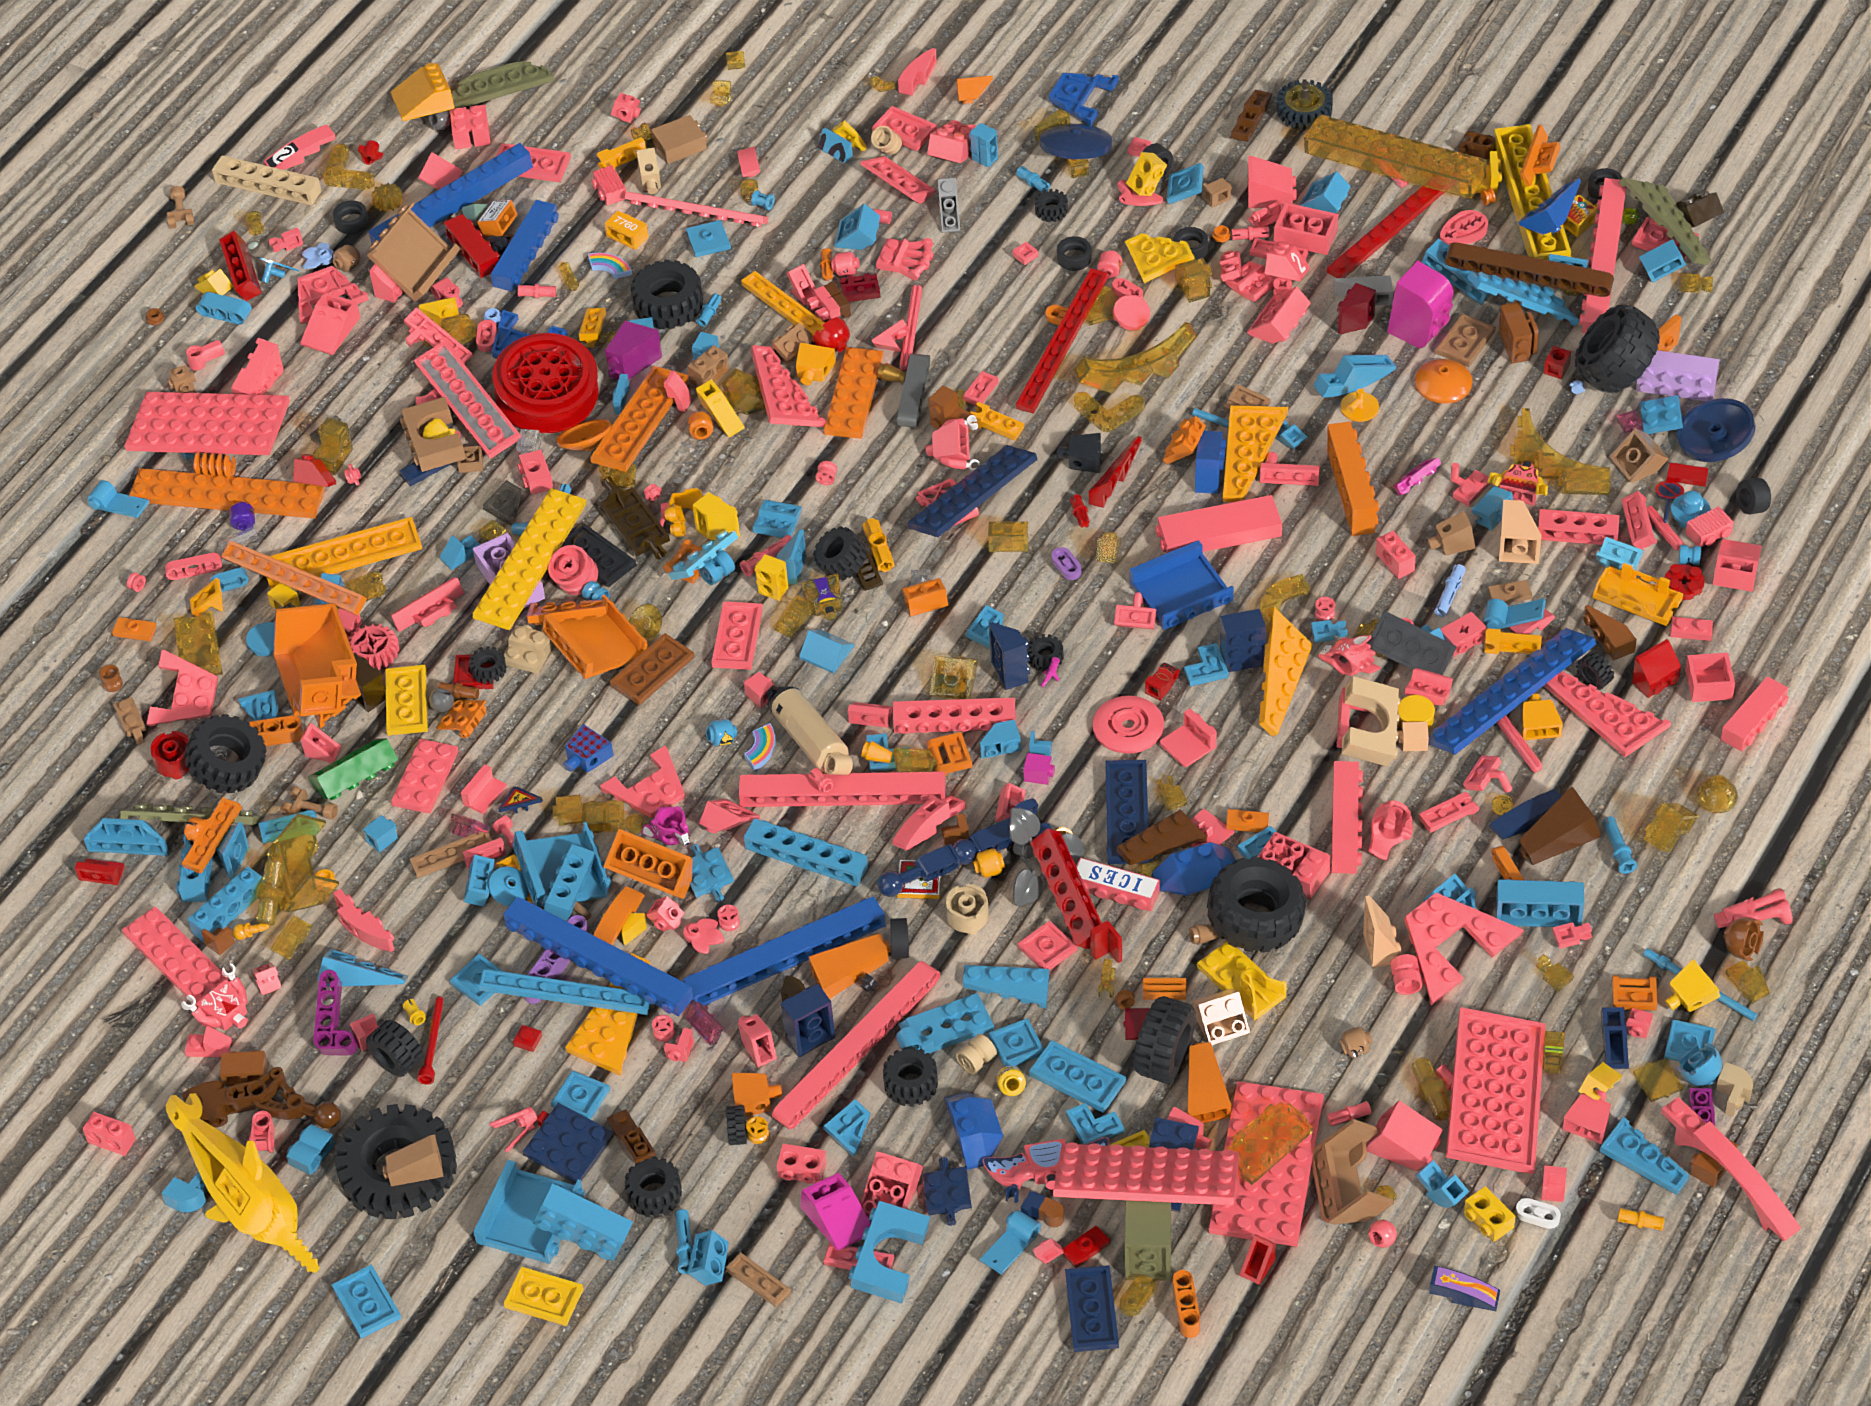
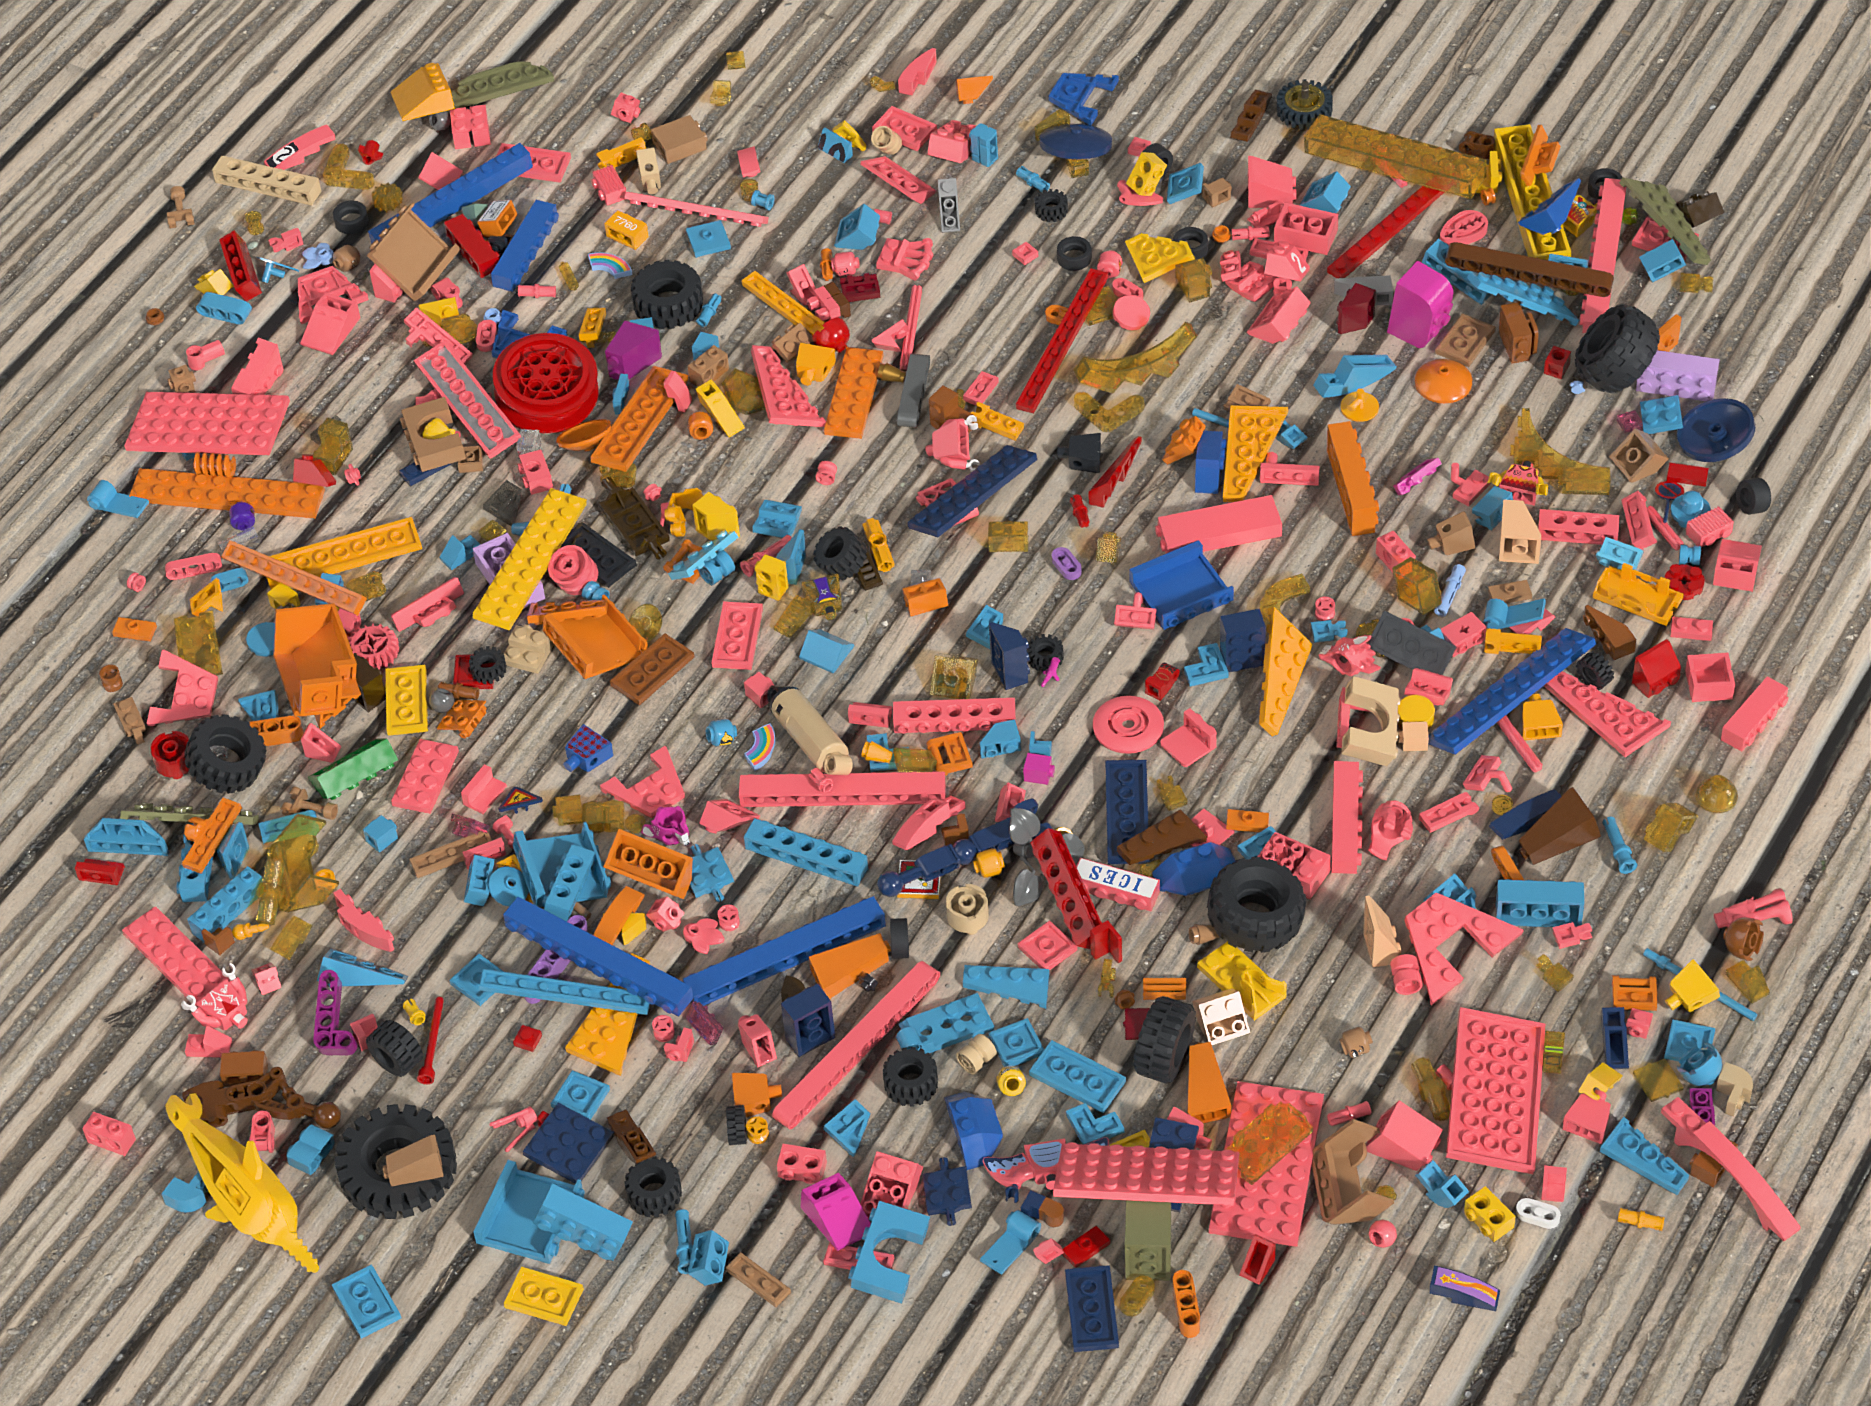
(1417, 585): none -> clear yellow brick

